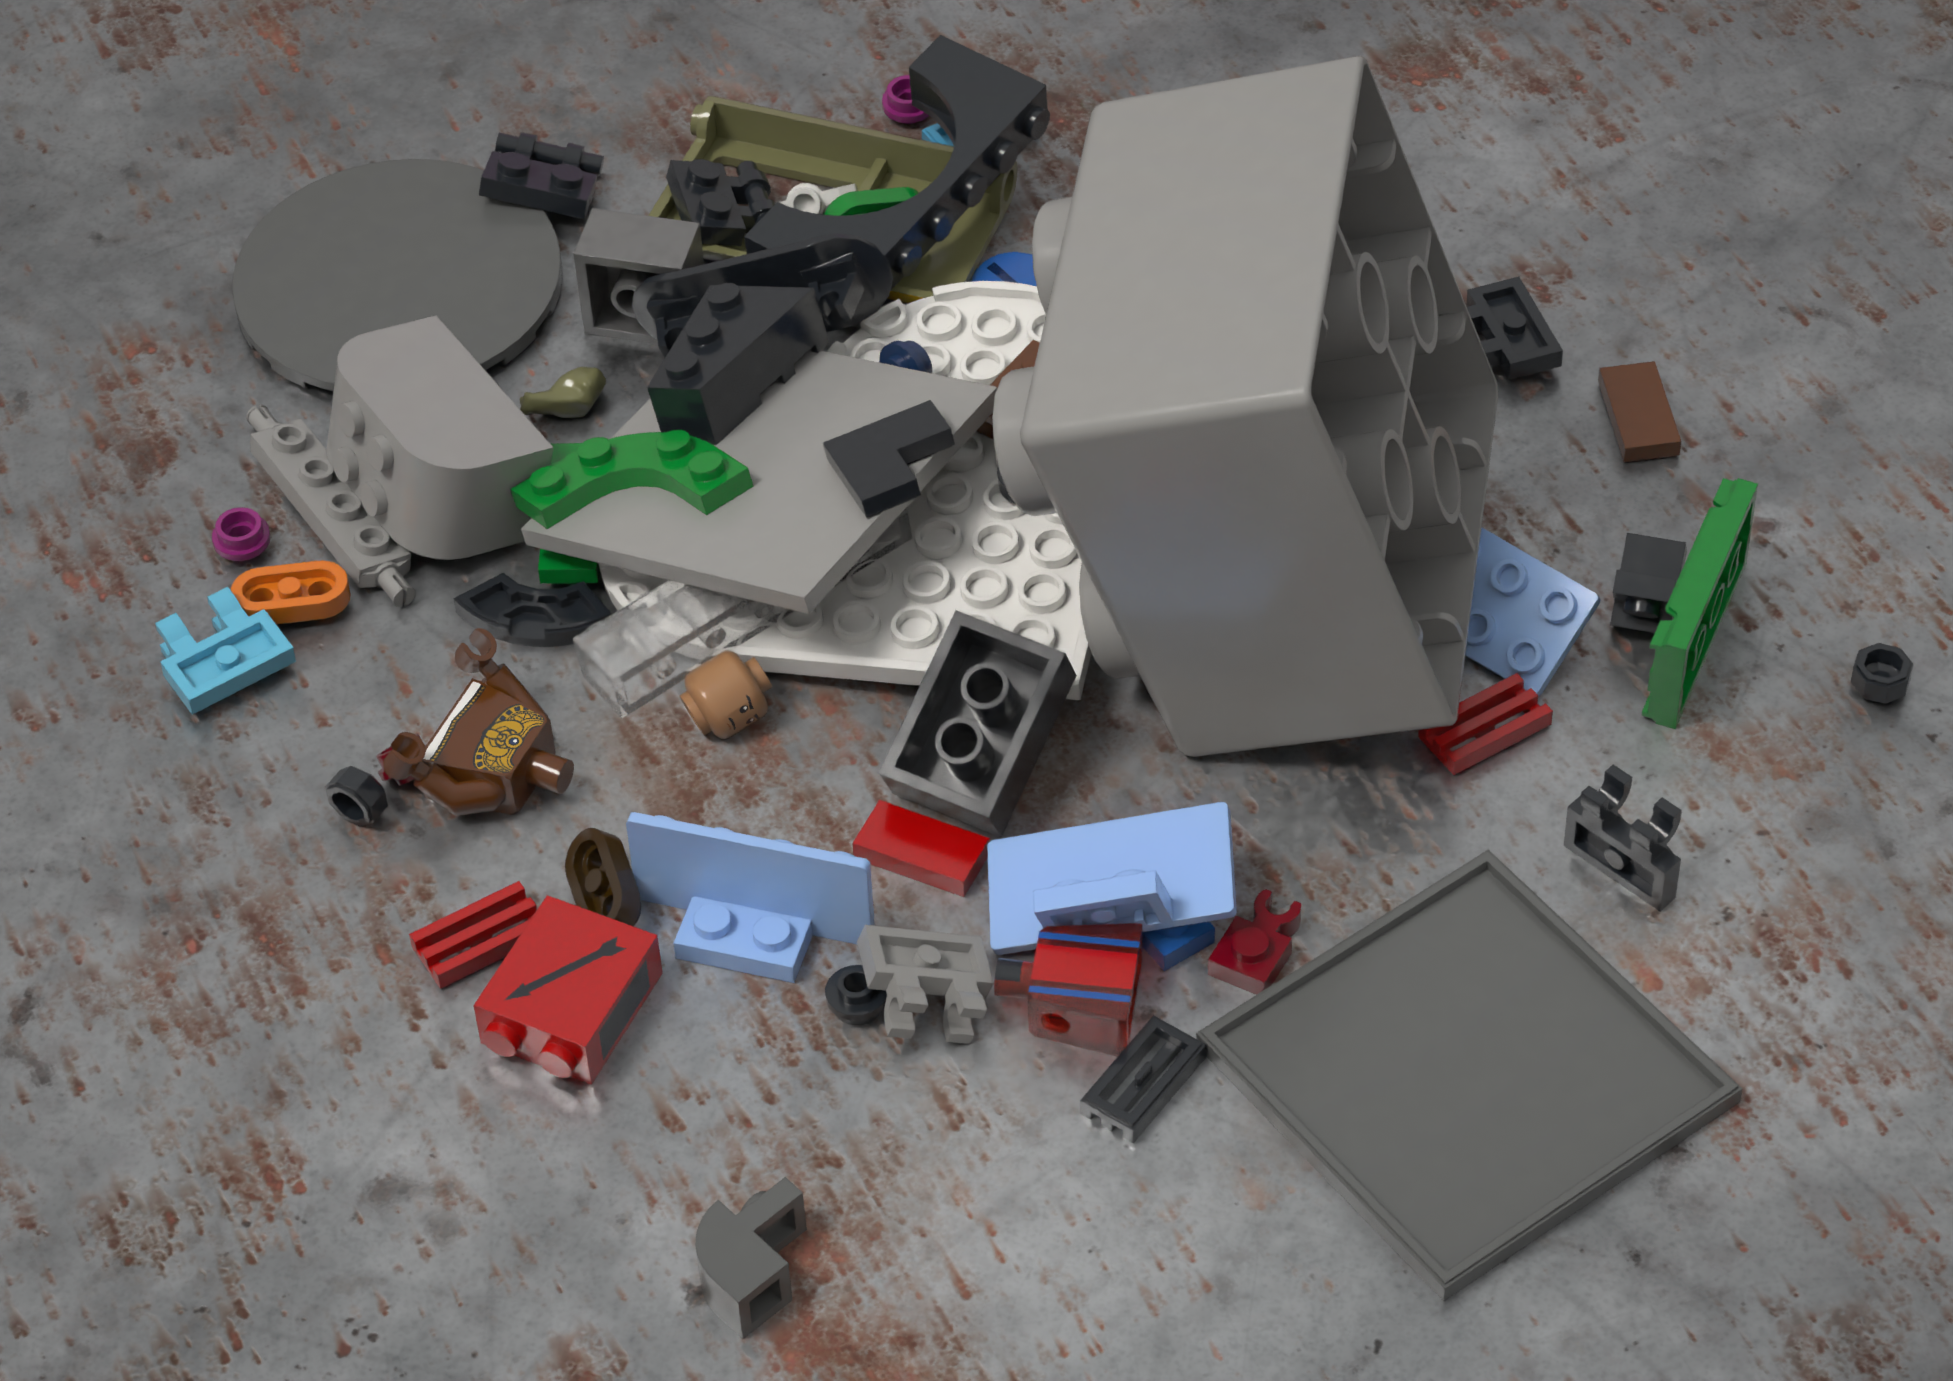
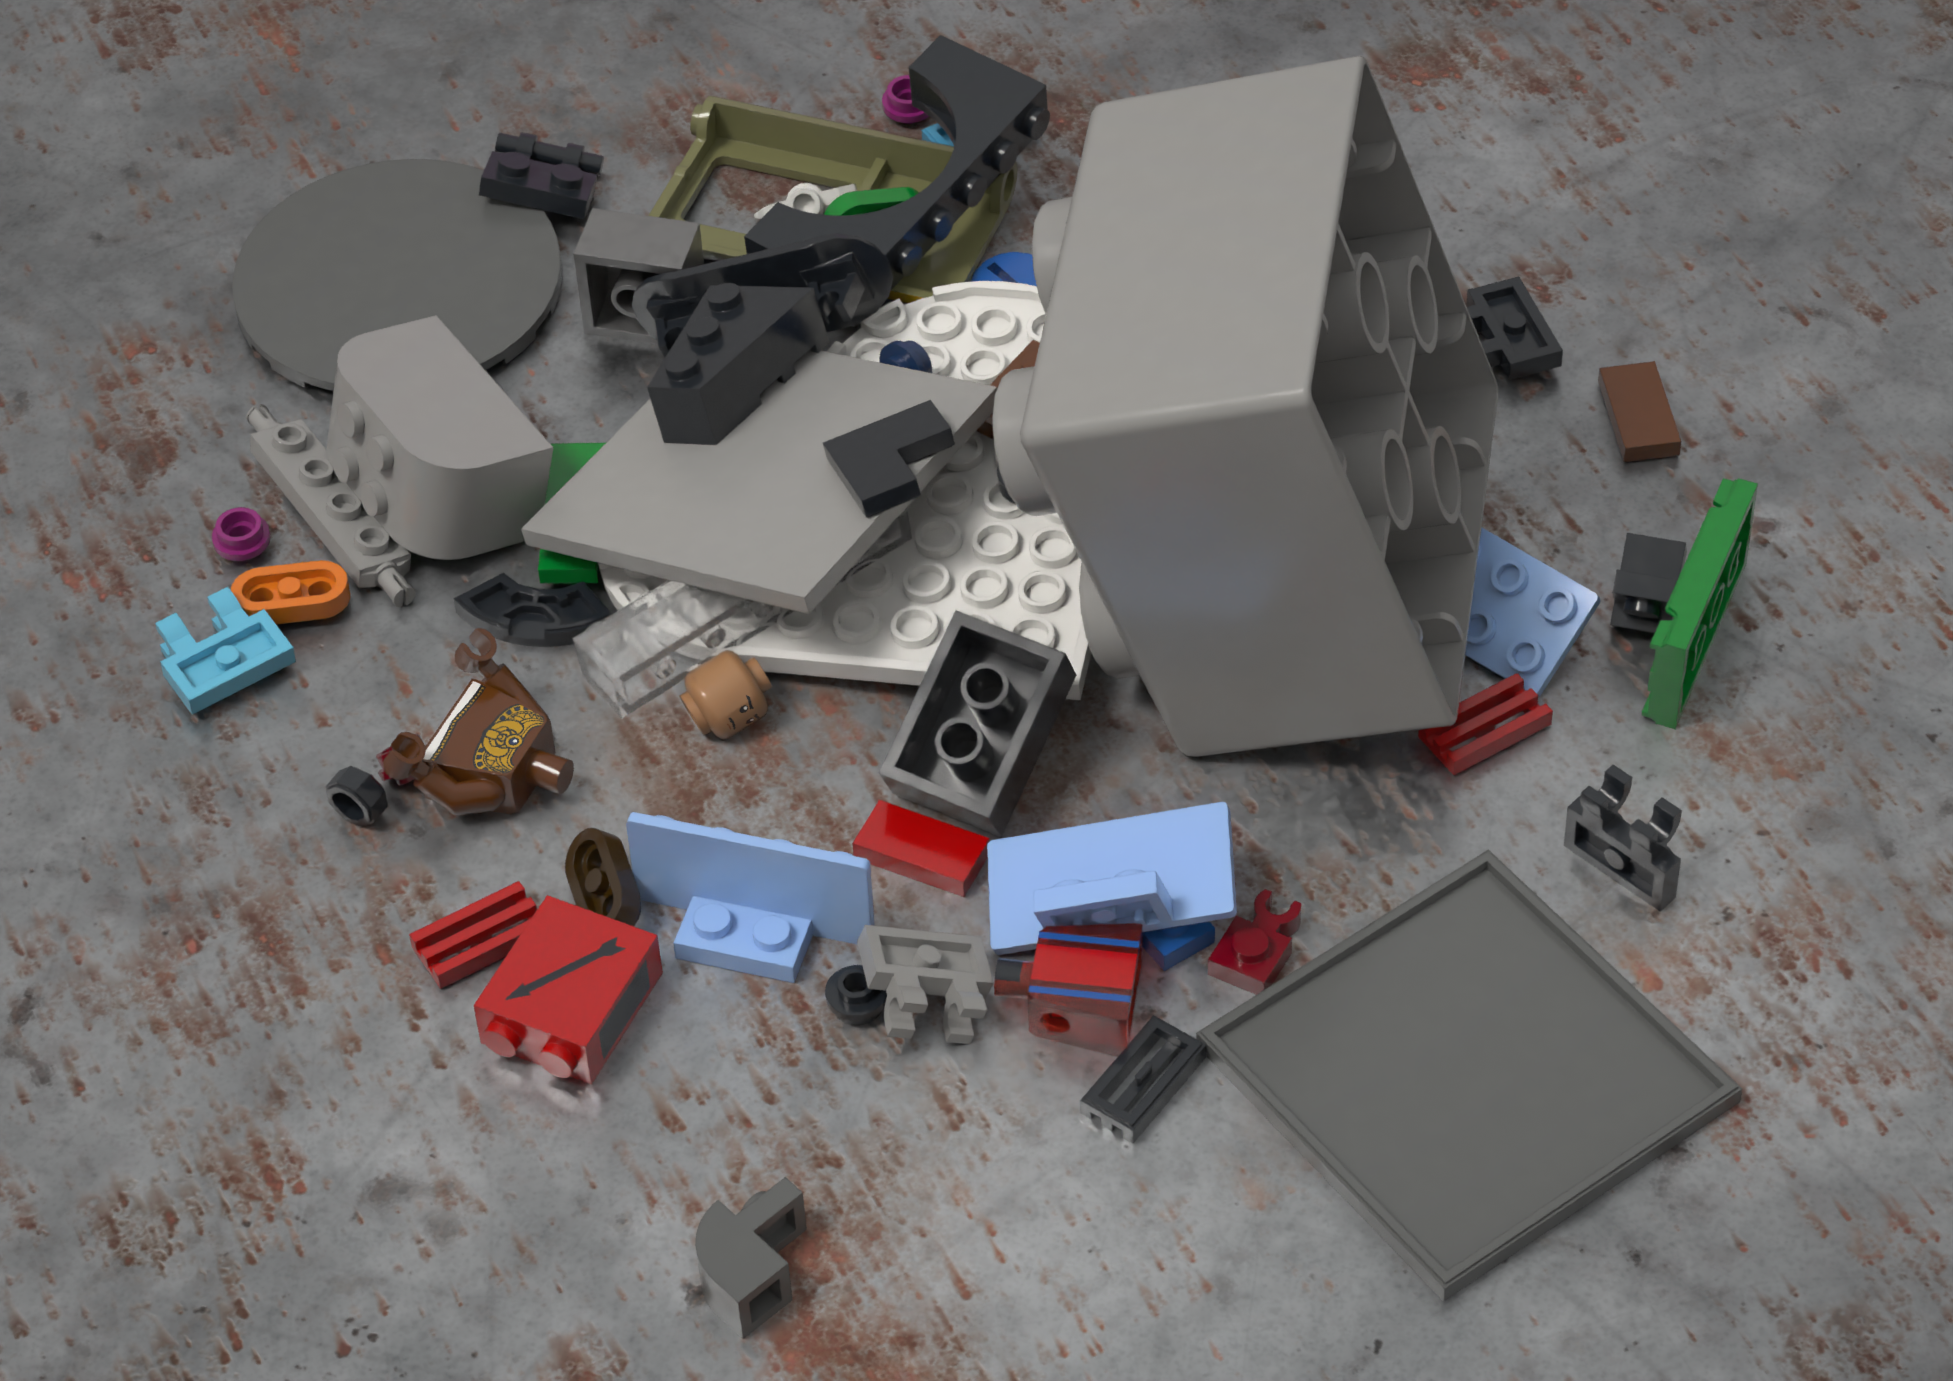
(569, 396): olive animal -> none
(601, 465): green plate -> none
(711, 198): black plate -> none
(1881, 673): black tile -> none

